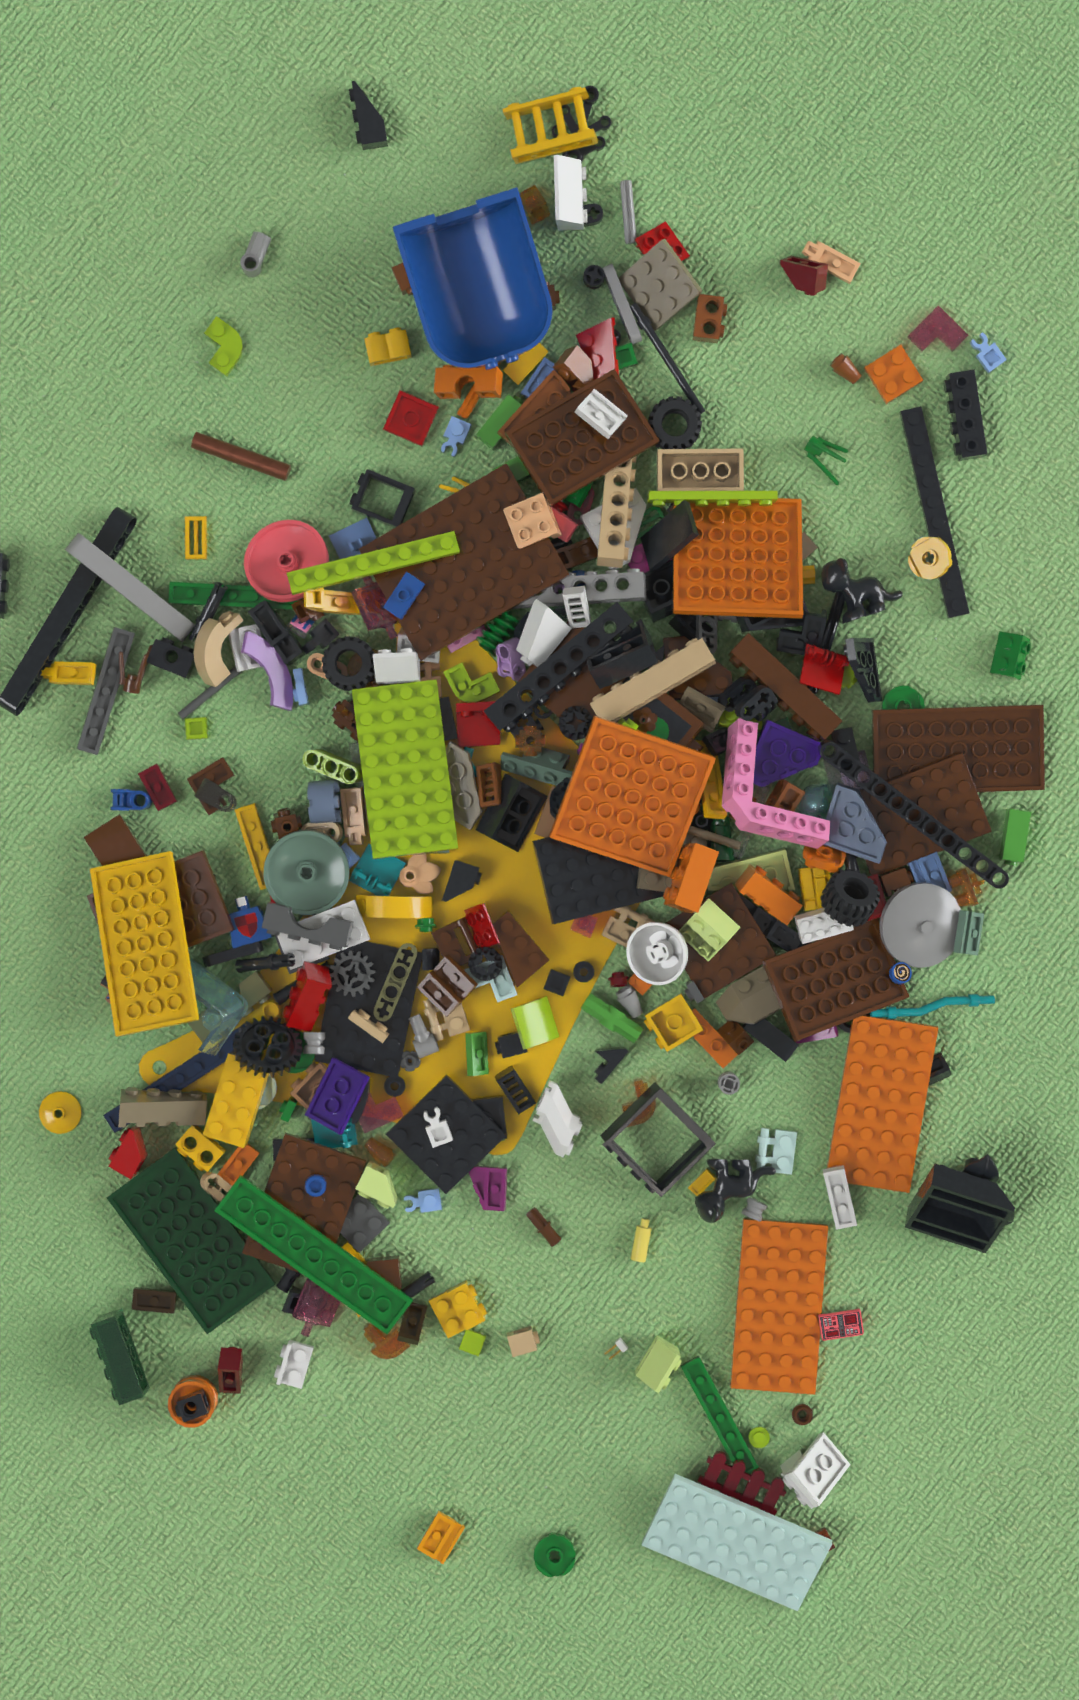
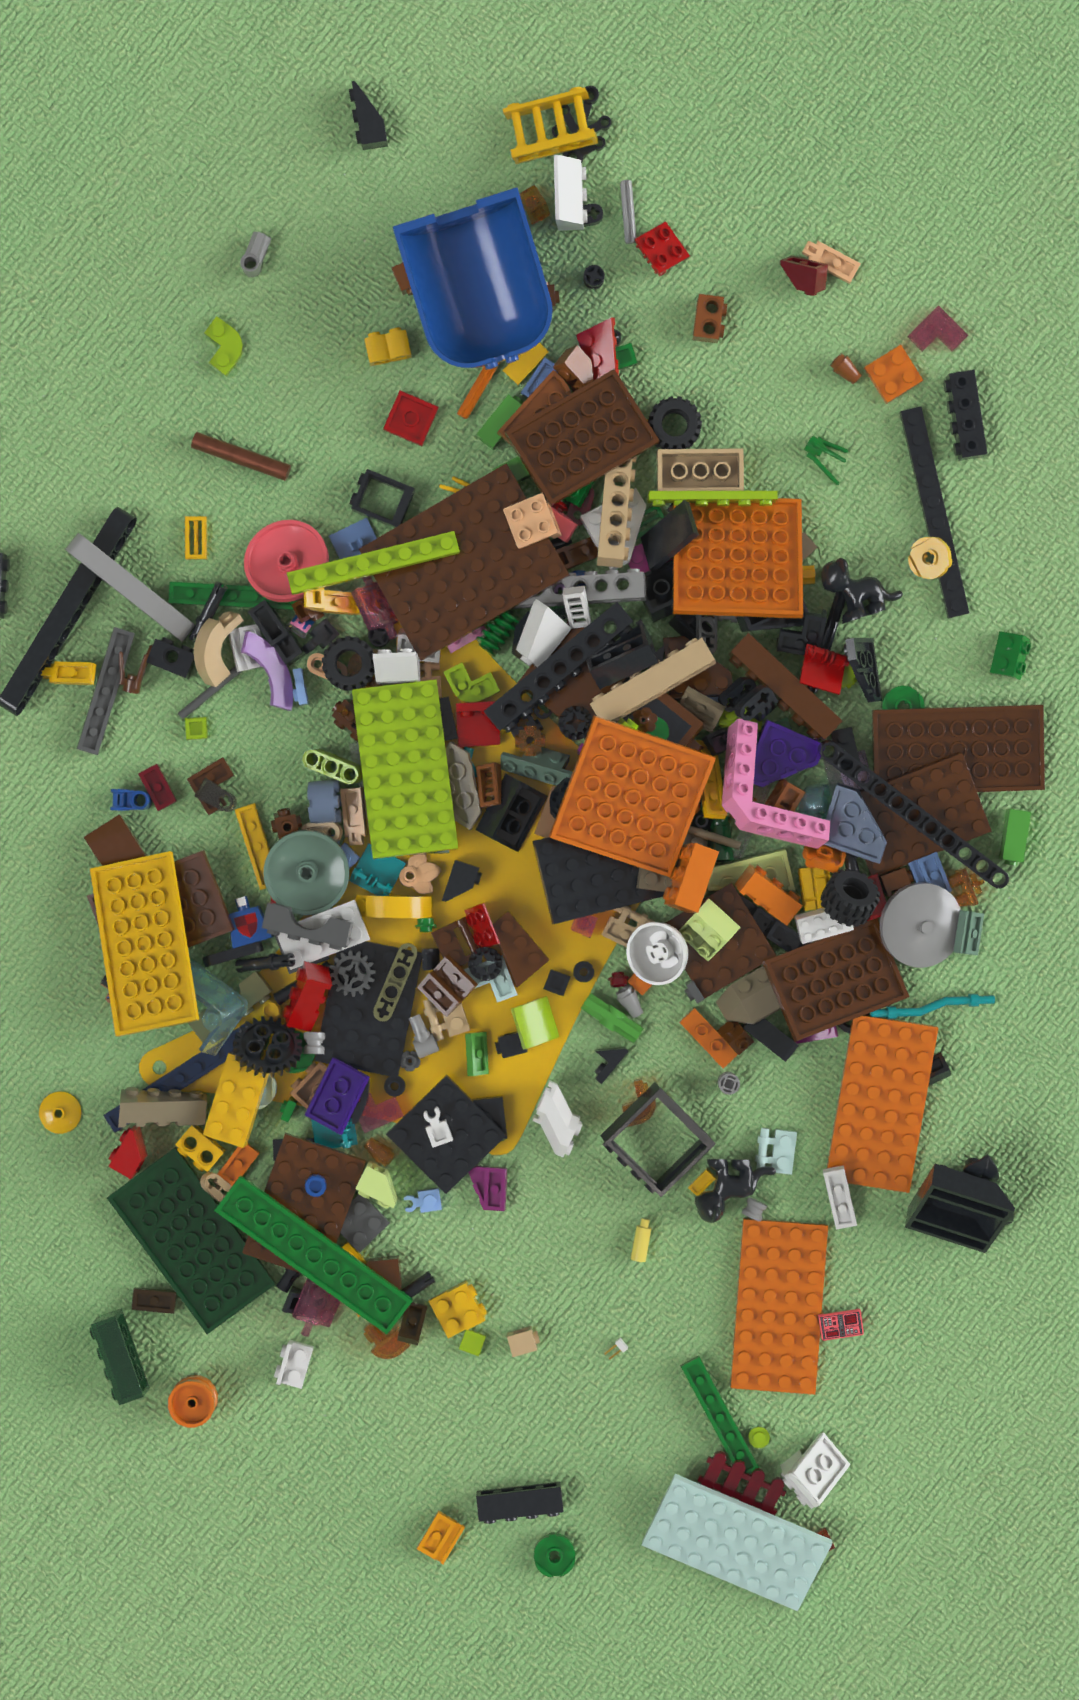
(200, 1401): black brick -> none
(230, 1370): dark red slope -> none
(377, 1030): tan plate -> none
(378, 634): none -> black wheel
(404, 595): blue plate -> none
(451, 380): orange arch -> none
(456, 433): light blue plate -> none
(504, 1075): black slope -> none
(509, 659): lavender piece -> none
(519, 1501): none -> black brick
(543, 1226): reddish brown axle -> none
(601, 413): white plate -> none
(622, 304): light grey beam -> none
(645, 323): black bar -> none
(658, 1364): yellowish green slope -> none
(660, 284): dark tan plate -> none
(673, 1023): yellow plate -> none
(802, 1420): reddish brown plate -> none
(900, 973): tile -> none
(989, 356): light blue plate -> none

